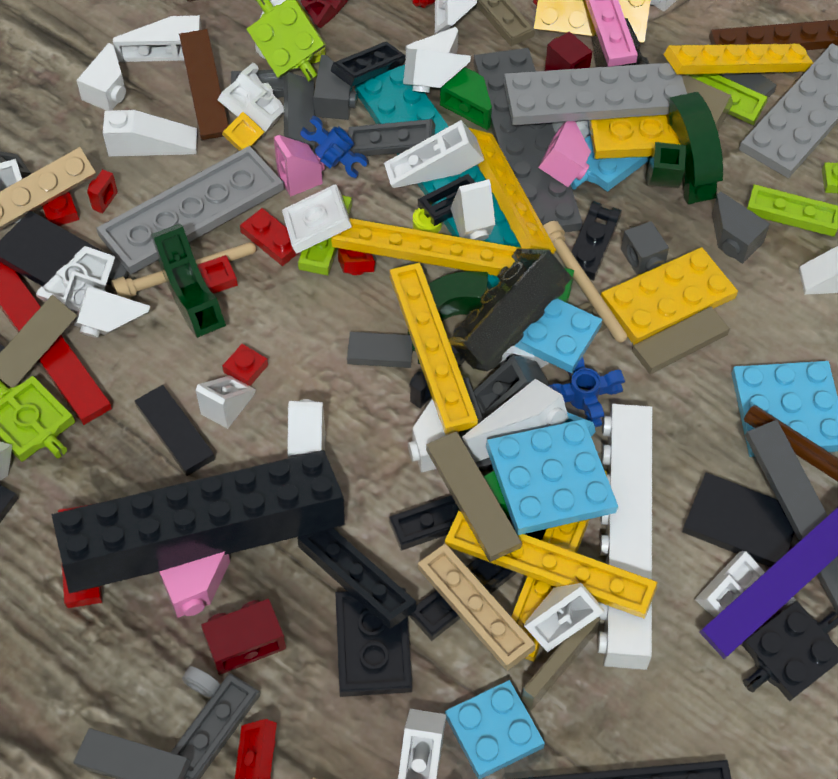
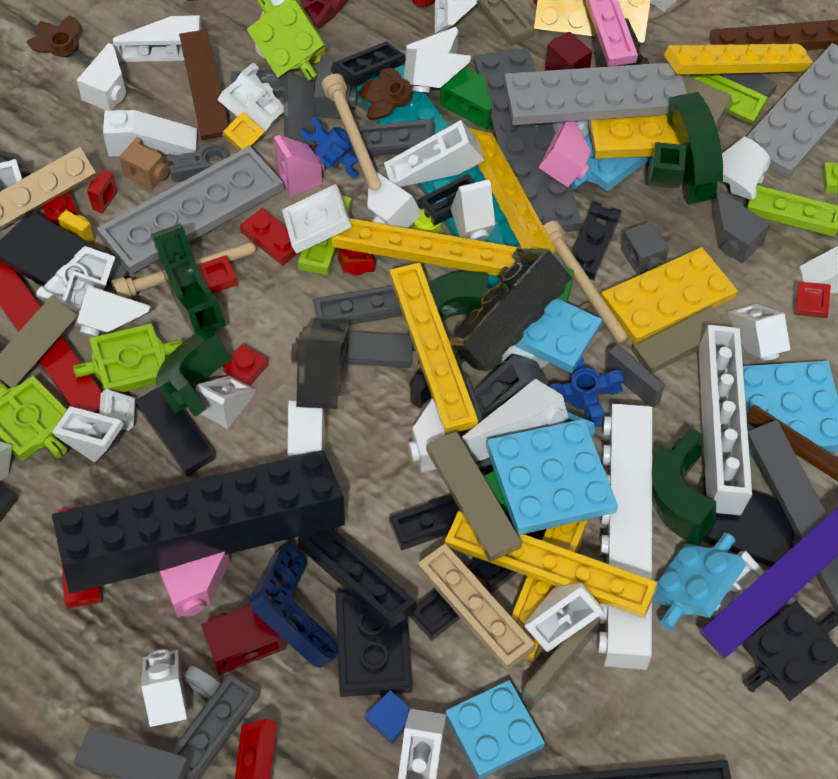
(56, 39): none -> reddish brown plate
(77, 226): none -> yellow plate
(87, 431): none -> white slope
(118, 406): none -> white tile
(126, 358): none -> lime plate
(143, 164): none -> medium nougat brick
(163, 687): none -> white slope
(188, 367): none -> dark green arch
(189, 164): none -> dark grey piece
(311, 640): none -> dark blue beam
(320, 362): none -> clear smoke wedge
(335, 89): none -> tan piece
(359, 305): none -> dark grey tile
(386, 93): none -> reddish brown plate
(389, 716): none -> blue tile
(392, 205): none -> white slope
(636, 376): none -> dark grey tile
(678, 506): none -> dark green arch
(698, 580): none -> medium azure plate
(724, 420): none -> white brick
(745, 167): none -> white slope
(761, 330): none -> white slope
(813, 299): none -> red plate

